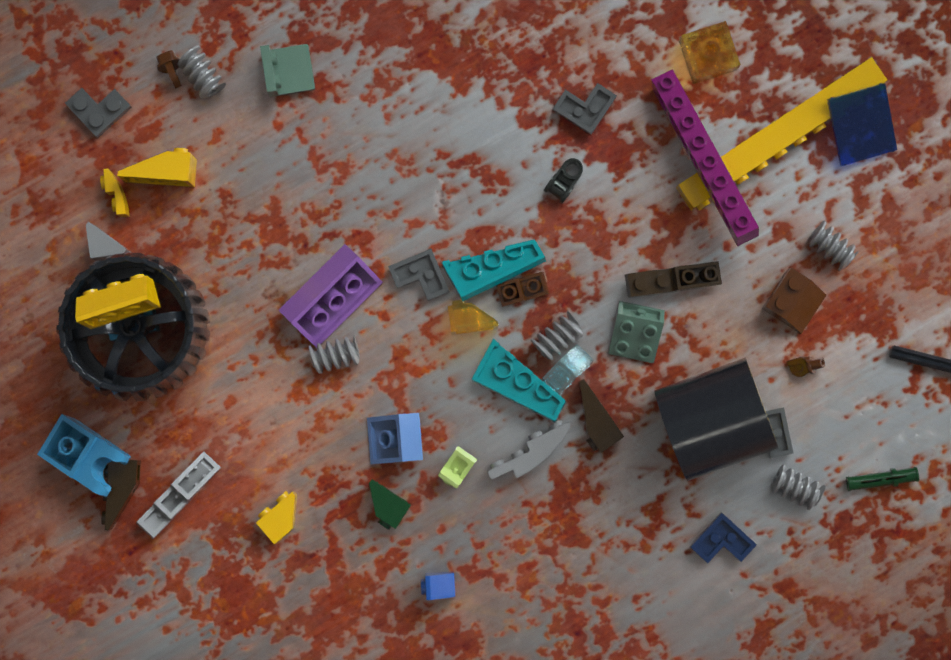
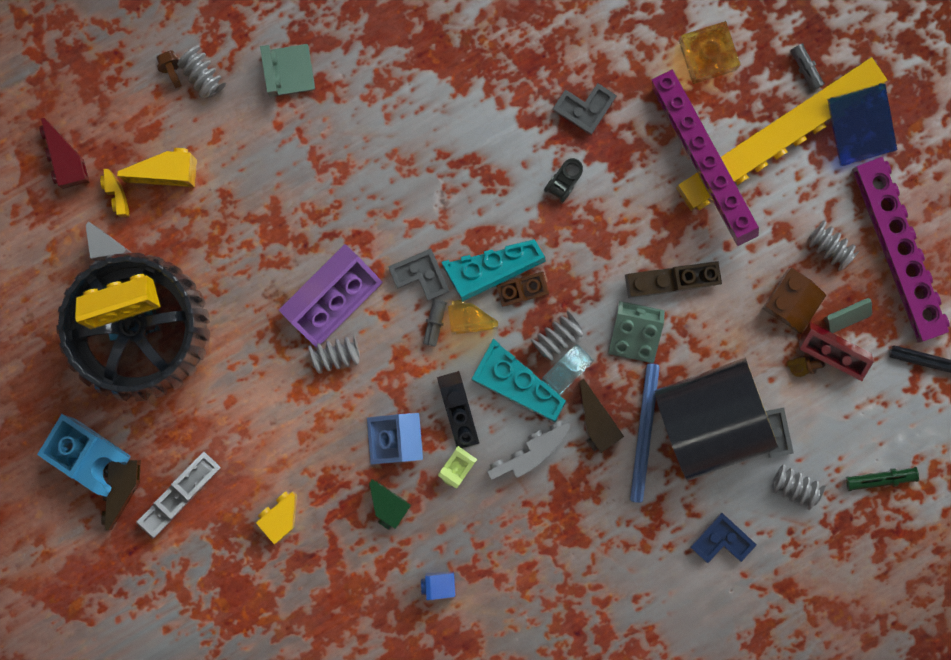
(67, 163): none -> dark red slope
(98, 116): dark grey plate -> none
(434, 322): none -> dark grey axle
(458, 410): none -> black slope
(644, 433): none -> medium blue axle
(807, 67): none -> dark grey pin
(836, 351): none -> dark red brick
(849, 315): none -> sand green slope
(889, 242): none -> magenta brick

